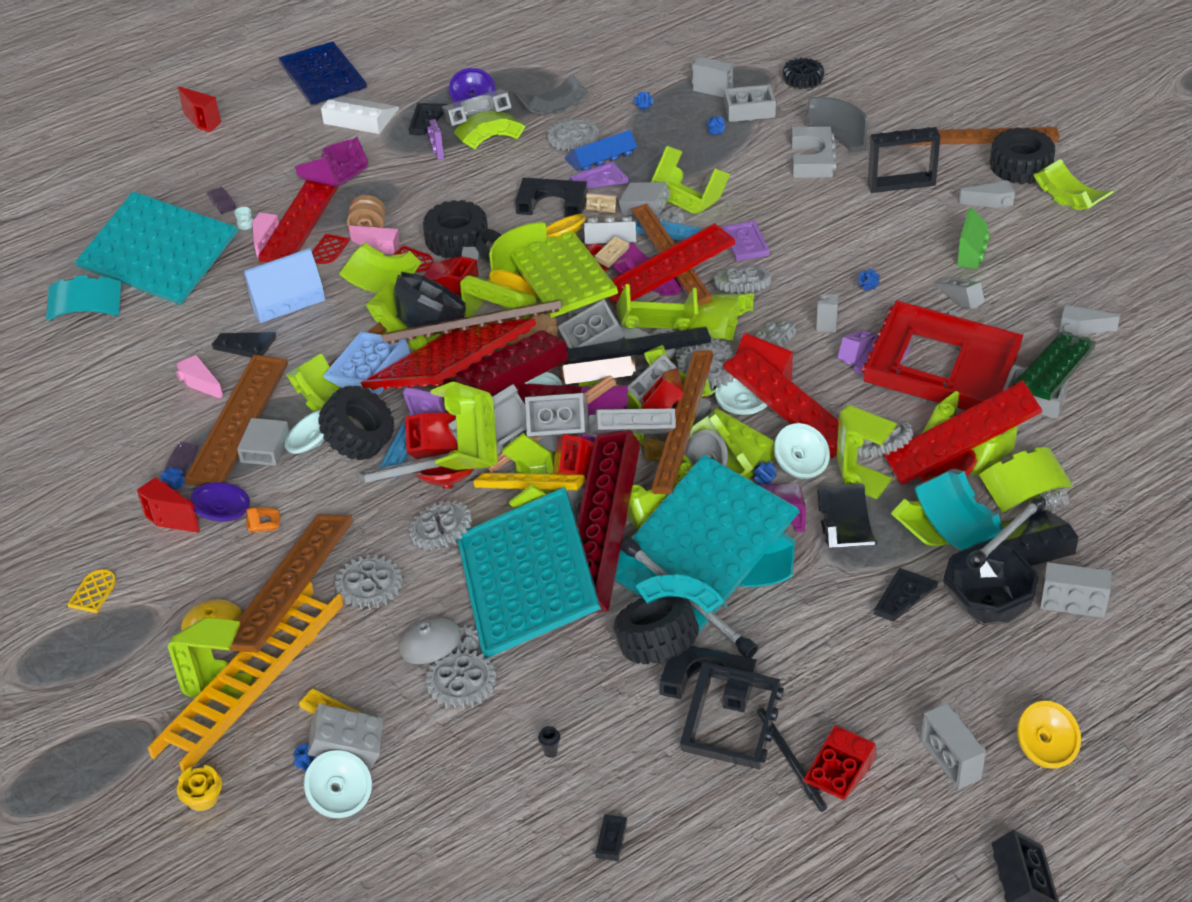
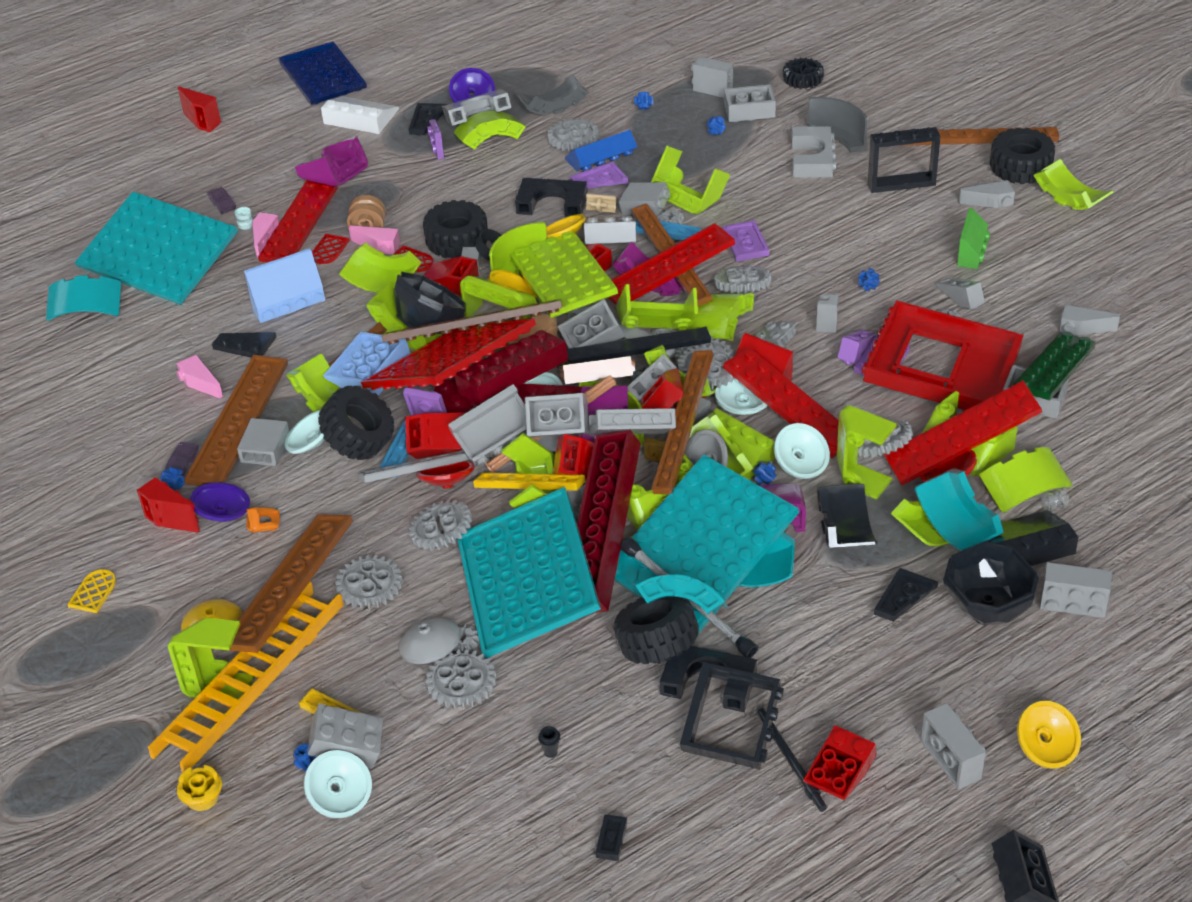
(474, 427): lime windscreen -> none
(612, 251): tan plate -> none
(978, 557): hose -> none

